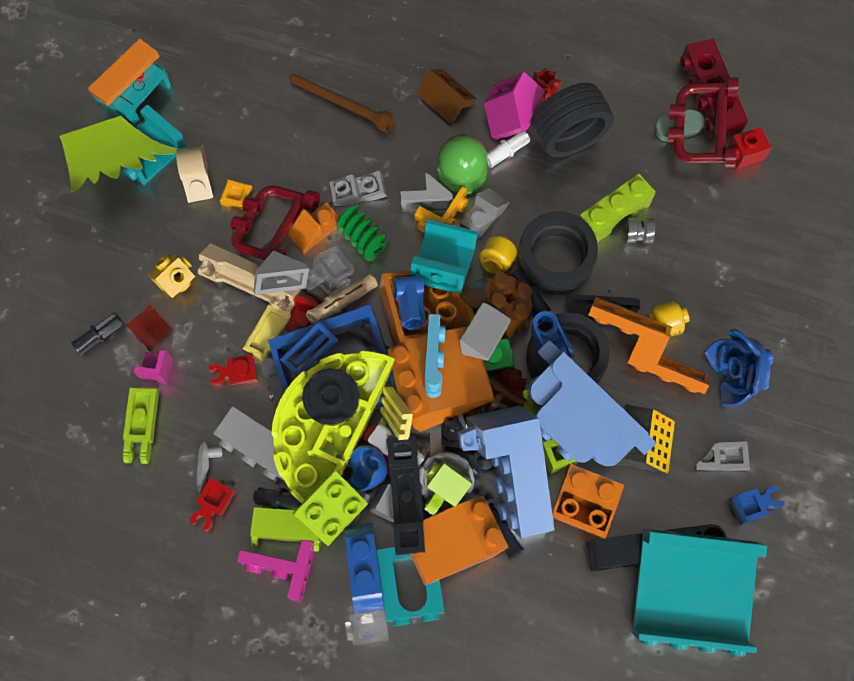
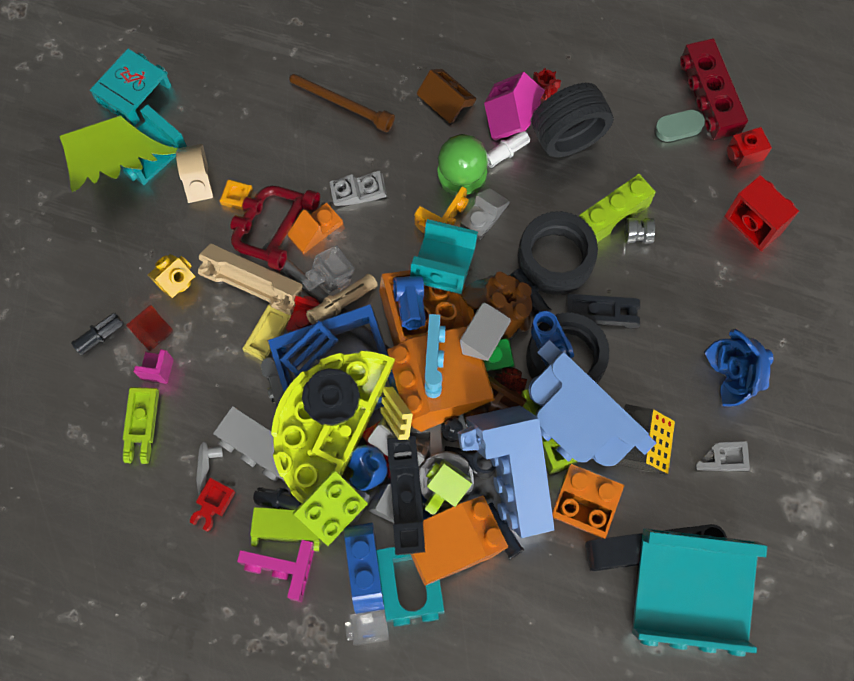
(123, 72): orange tile -> none
(238, 371): red plate -> none
(280, 274): light grey slope -> none
(360, 233): green piece -> none
(433, 198): light grey slope -> none
(498, 254): yellow head -> none
(649, 346): orange bracket -> none
(672, 315): yellow head -> none
(677, 112): dark red bar -> none
(752, 505): blue plate -> none
(761, 212): none -> red brick

